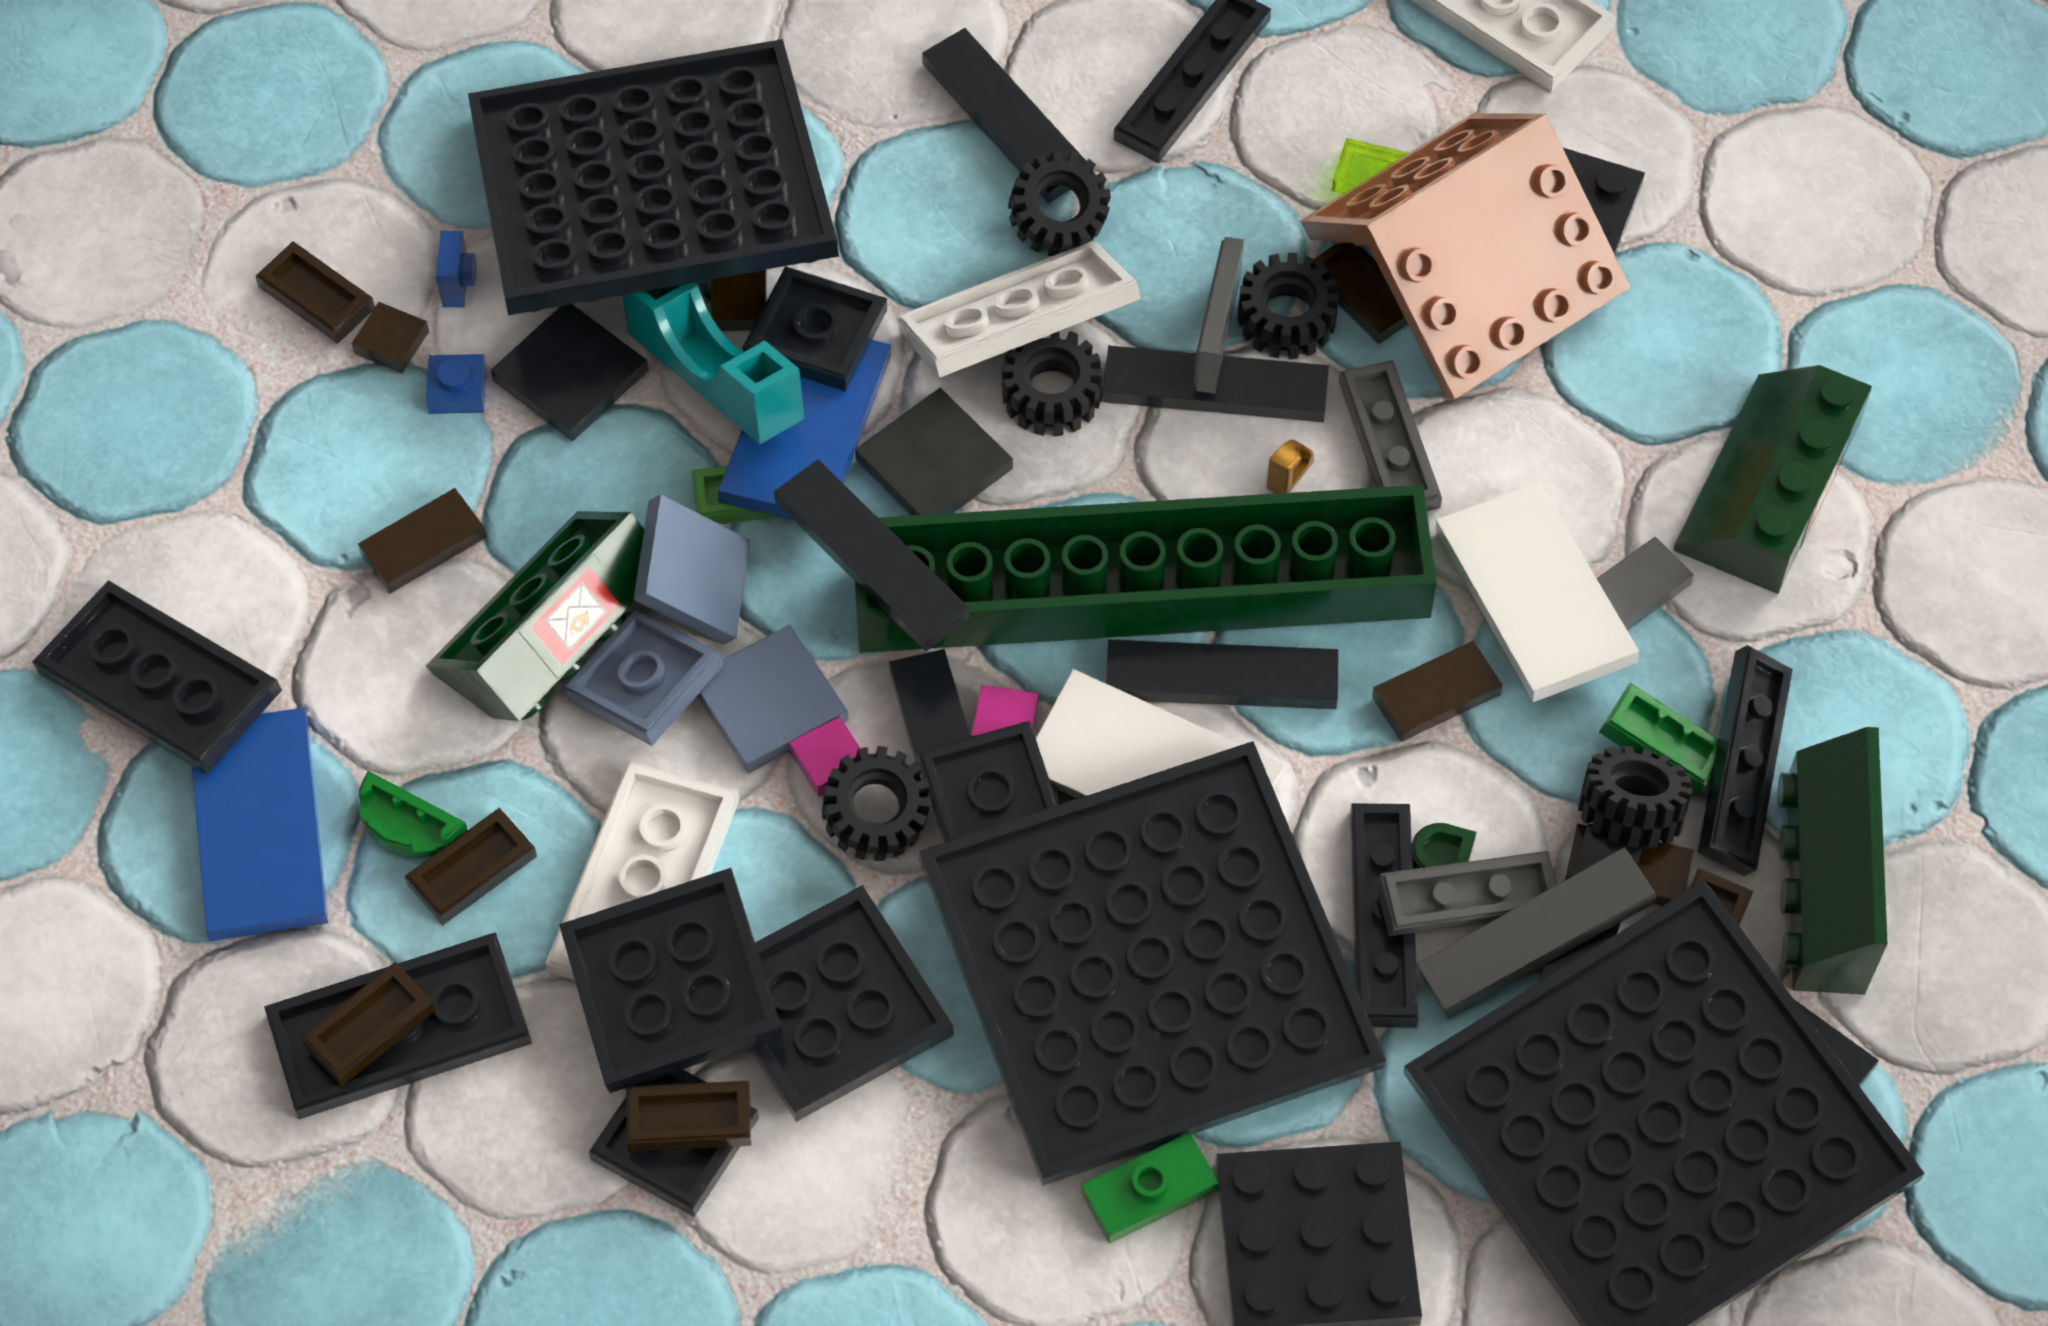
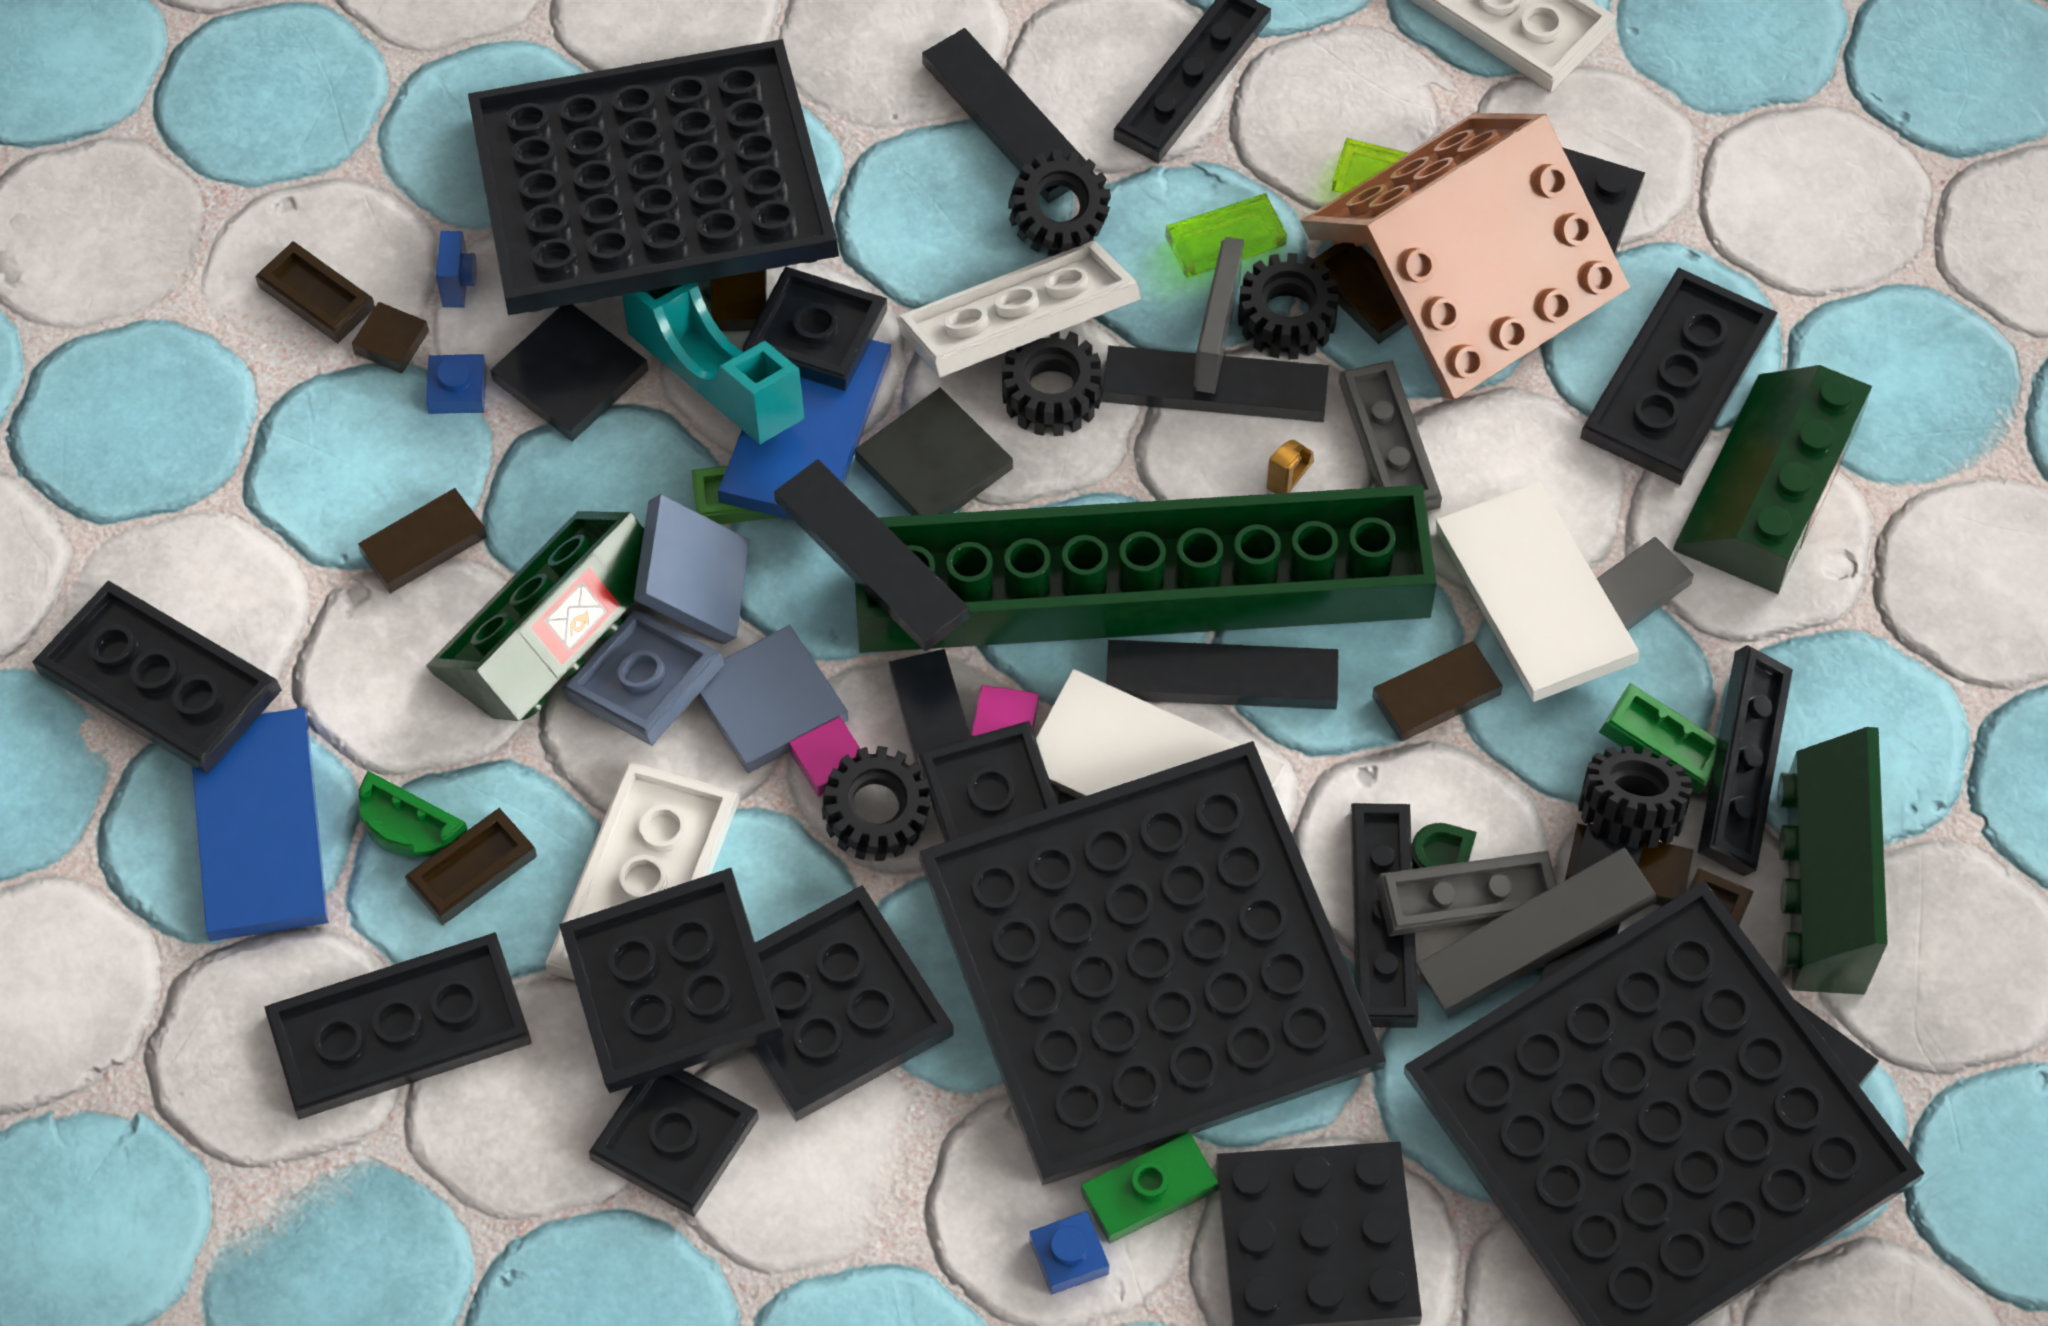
(368, 1024): dark brown tile -> none
(688, 1116): dark brown tile -> none
(1069, 1252): none -> blue plate
(1199, 238): none -> clear neon green tile
(1678, 376): none -> black tile

